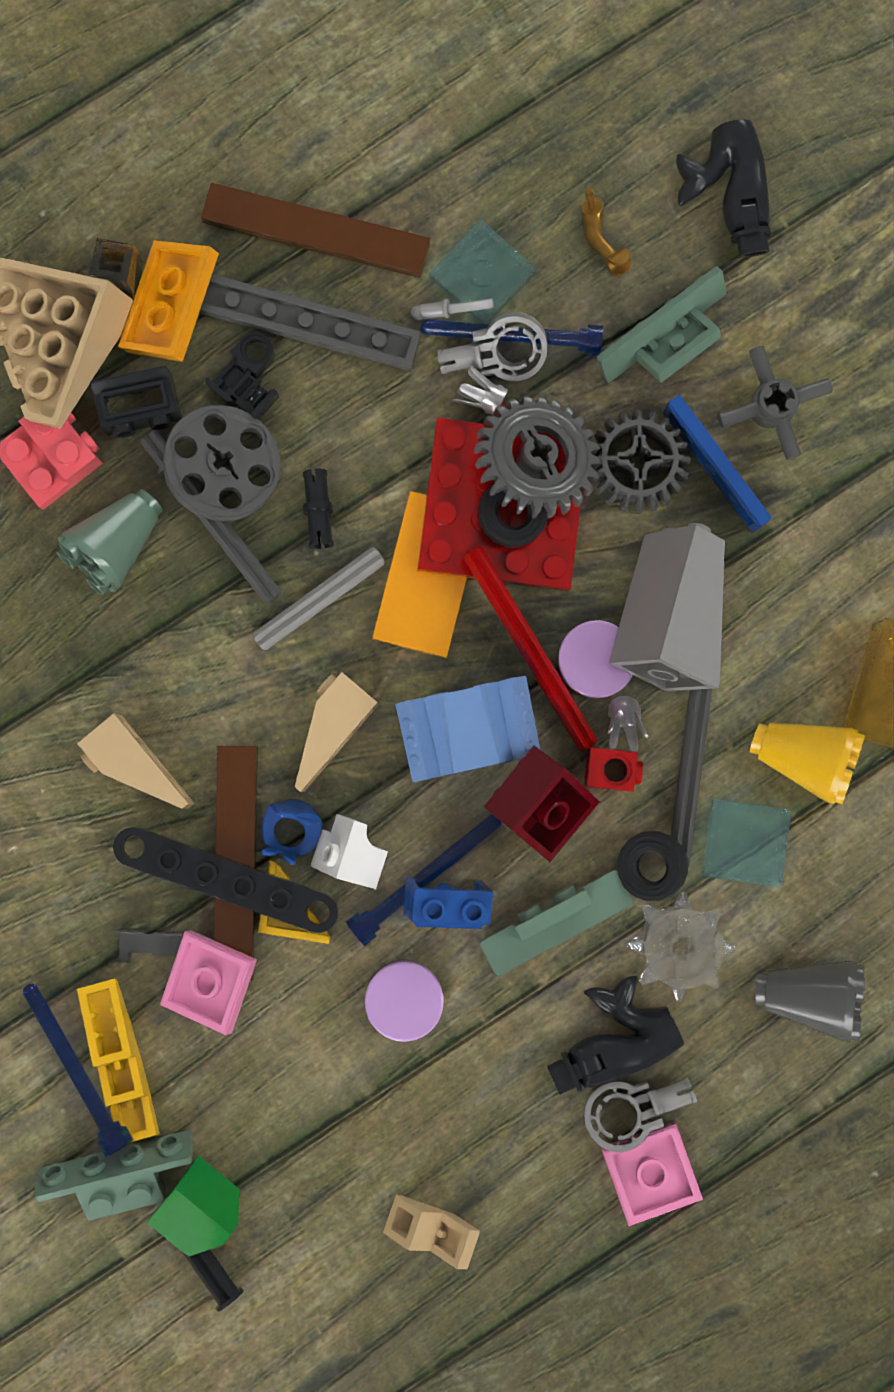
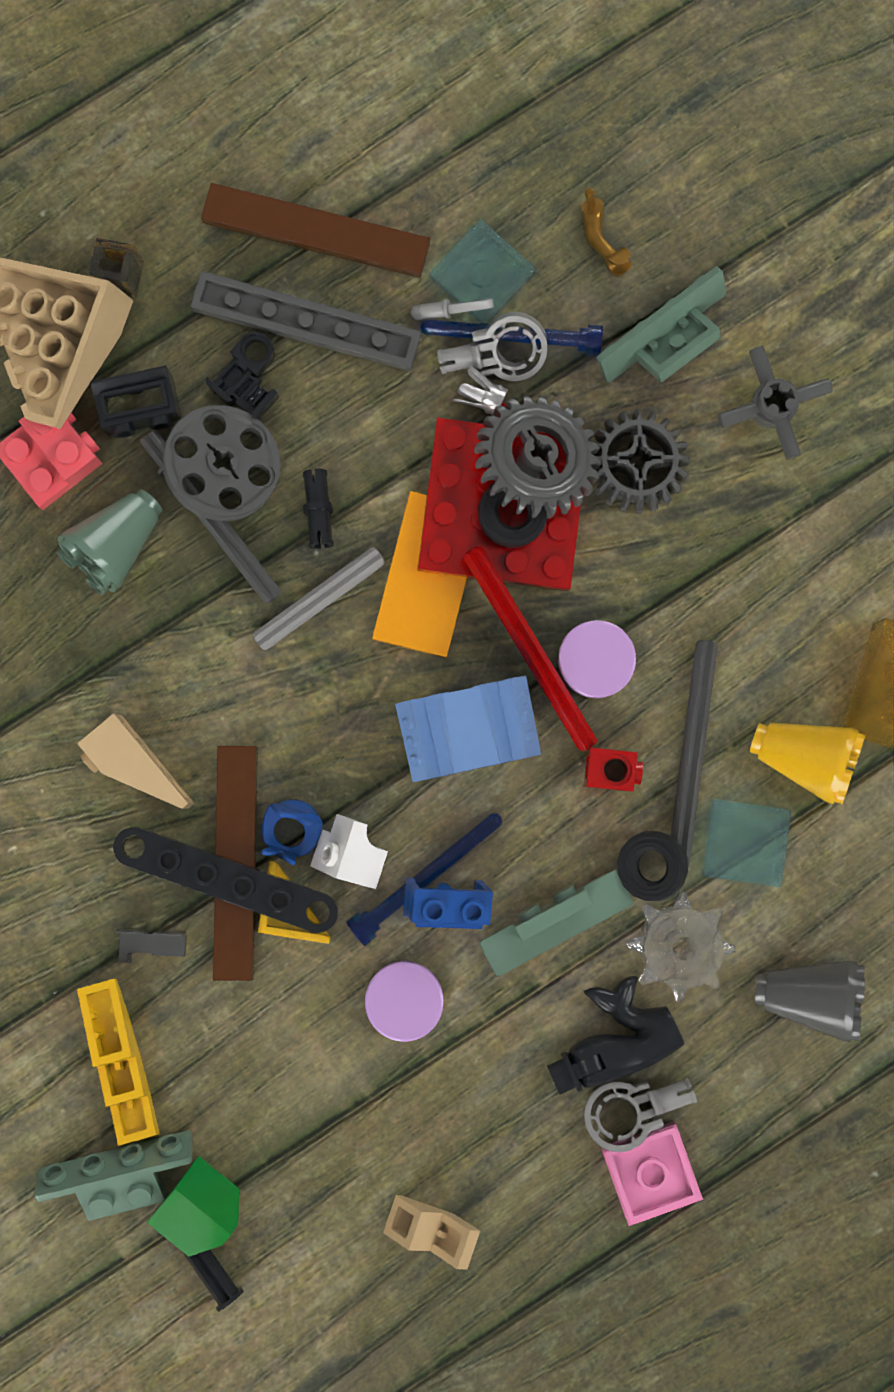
(112, 1135): clear blue piece -> none
(168, 300): light orange plate -> none
(208, 982): bright pink tile -> none
(334, 721): tan slope -> none
(542, 803): dark red brick -> none
(625, 713): flat silver piece -> none
(674, 611): light grey slope -> none
(716, 464): blue tile -> none
(746, 193): black piece -> none

